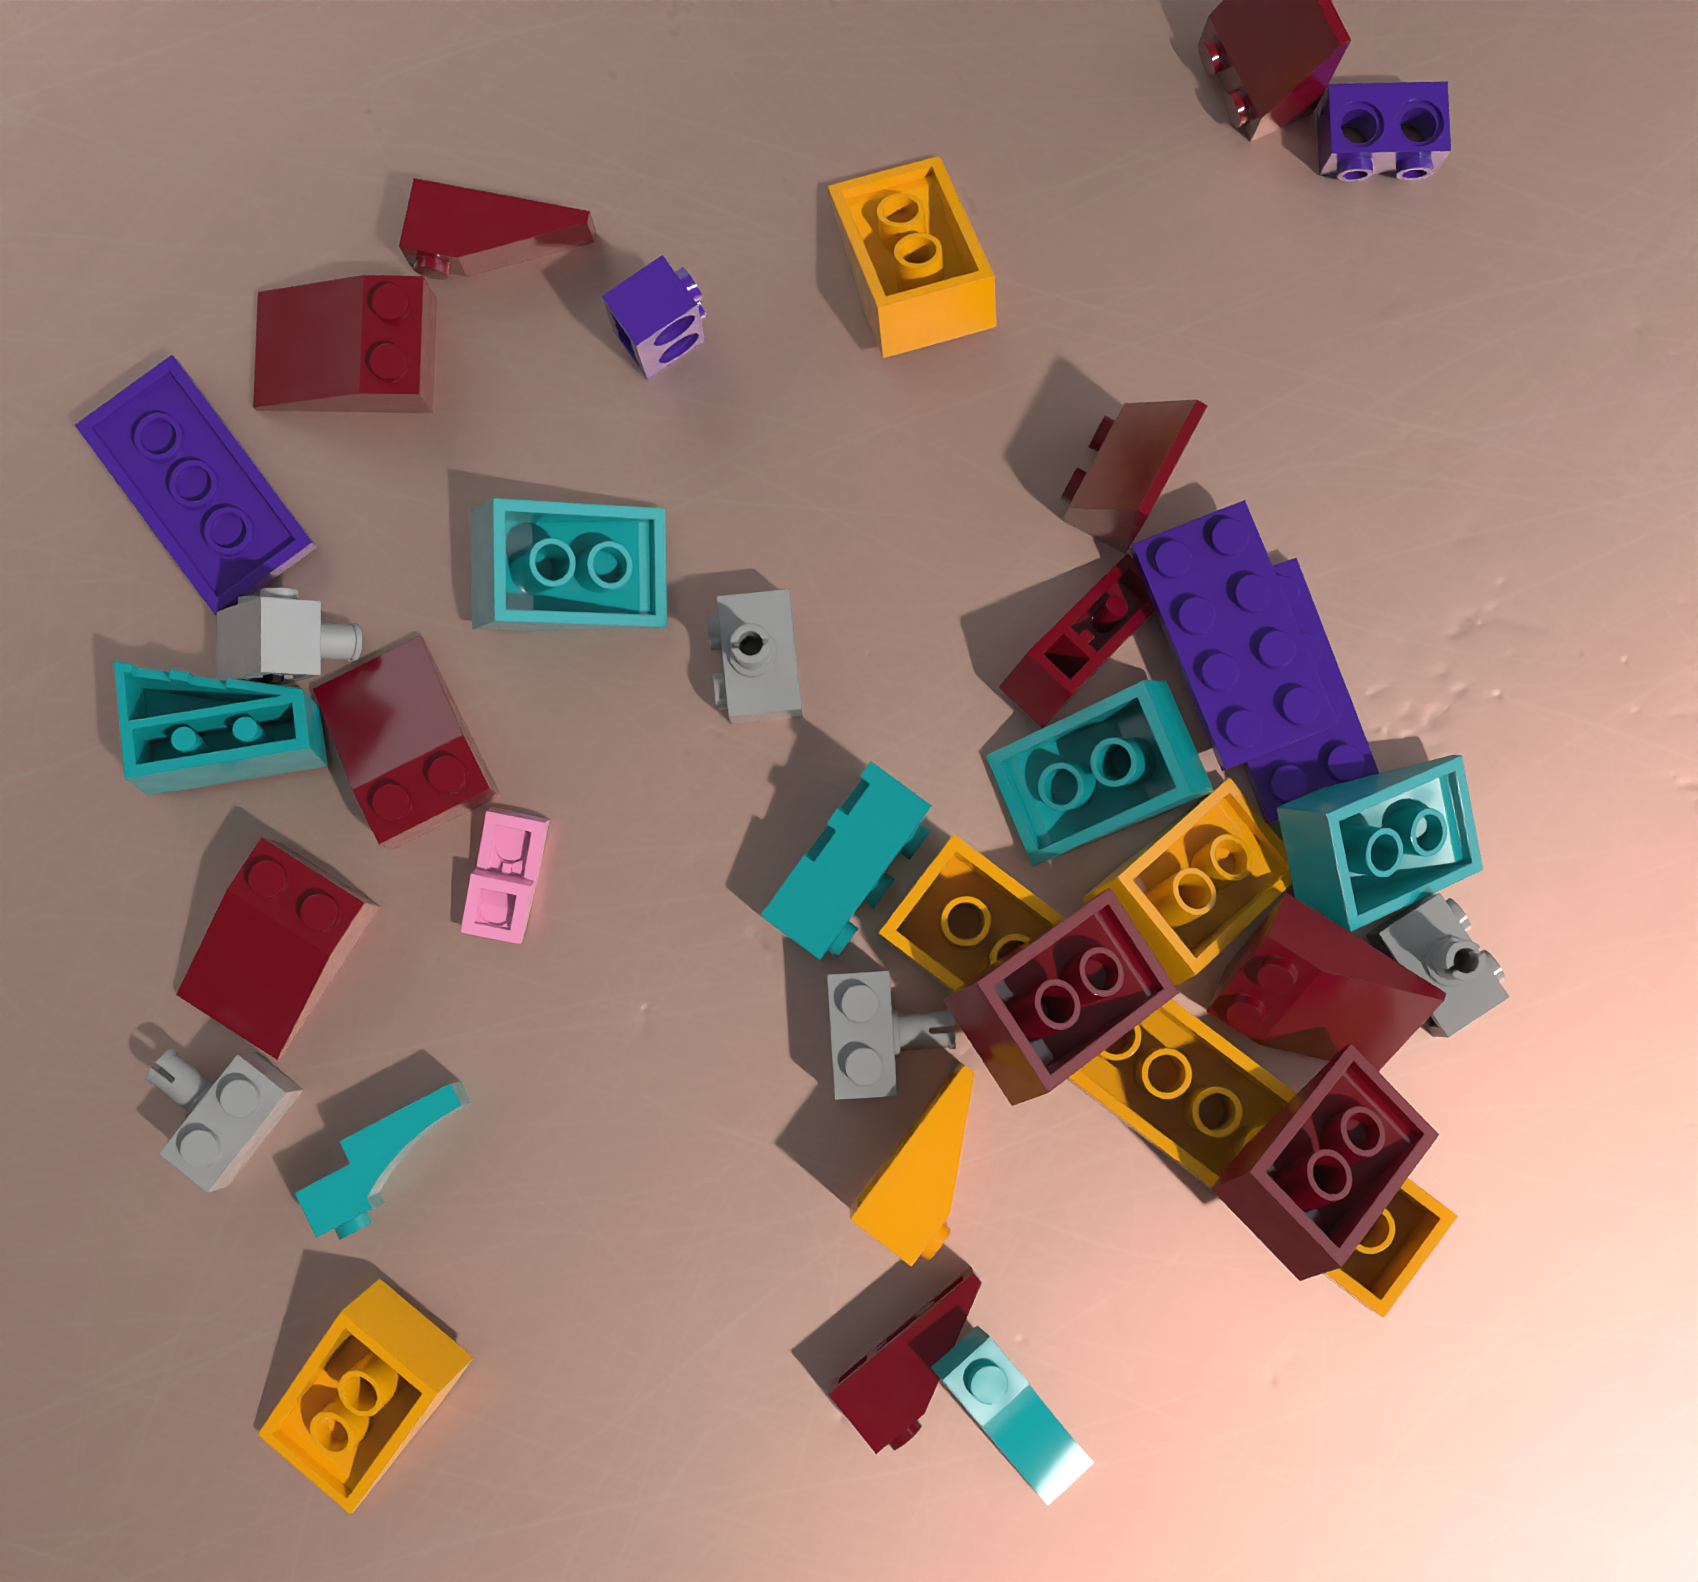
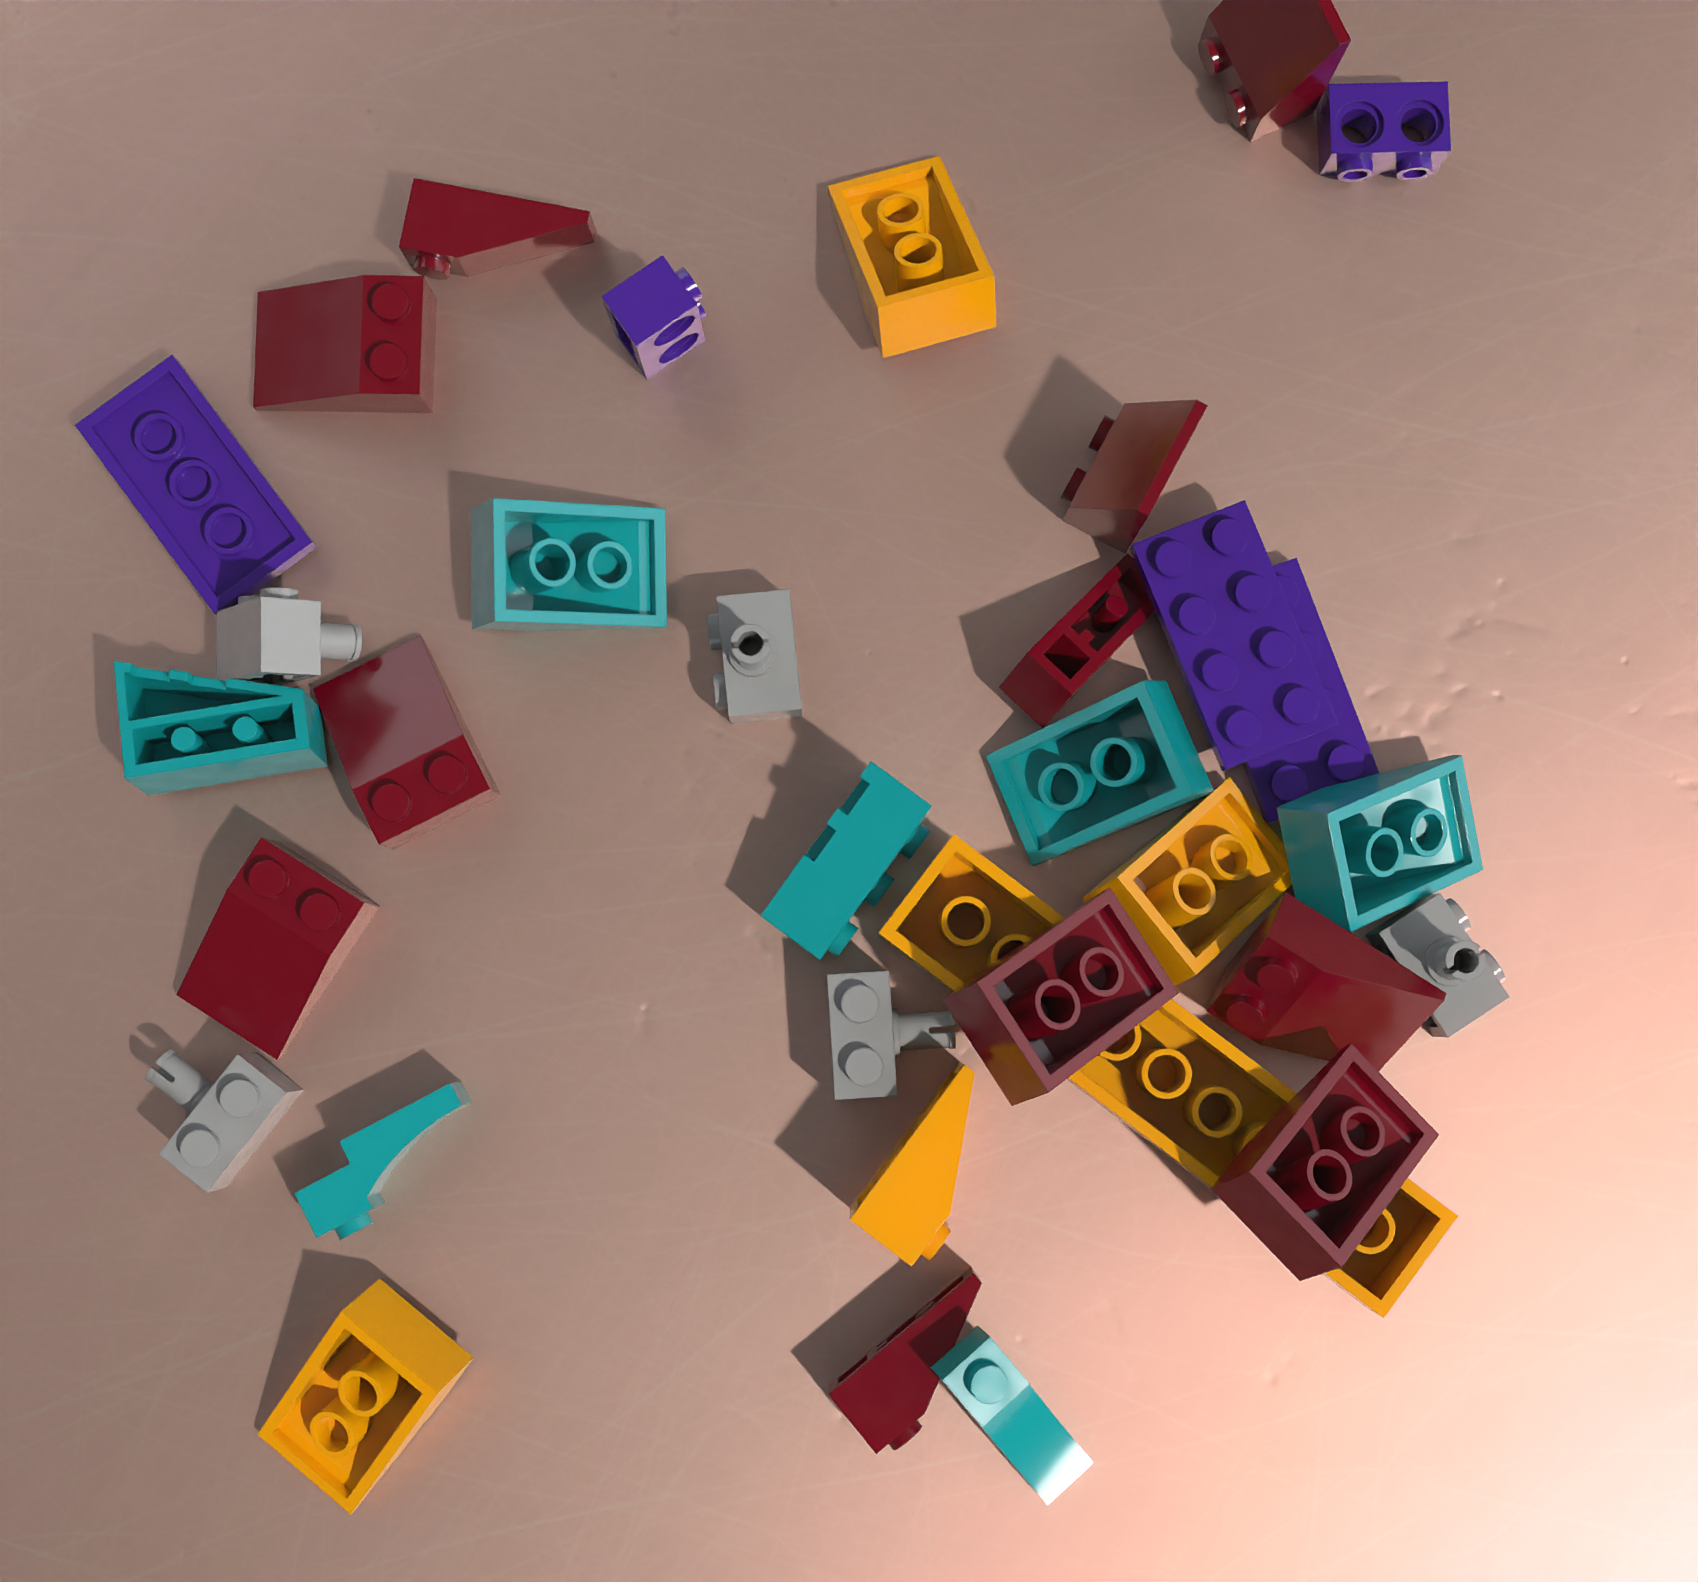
(505, 875): bright pink slope -> none

